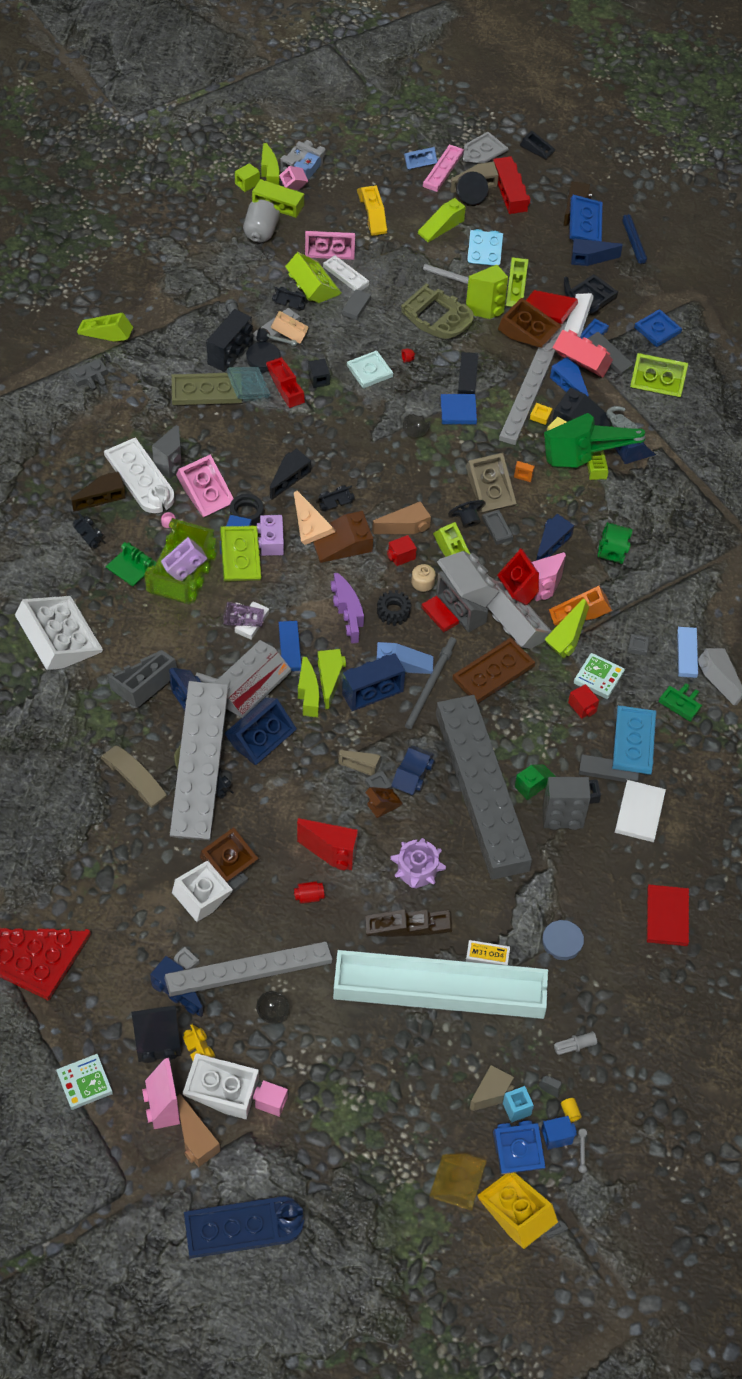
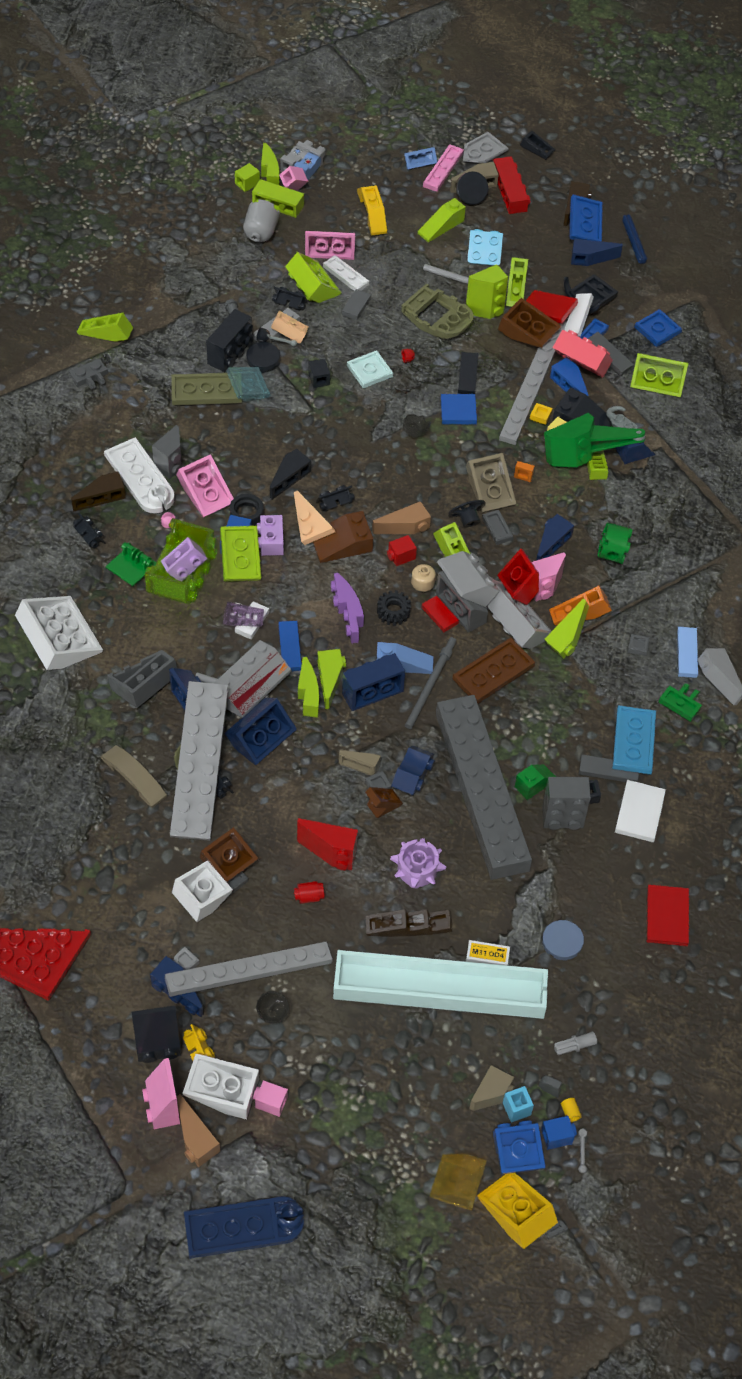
(84, 1081): light aqua tile -> none
(286, 382): red slope -> none
(583, 701): red brick -> none
(599, 675): light aqua tile -> none

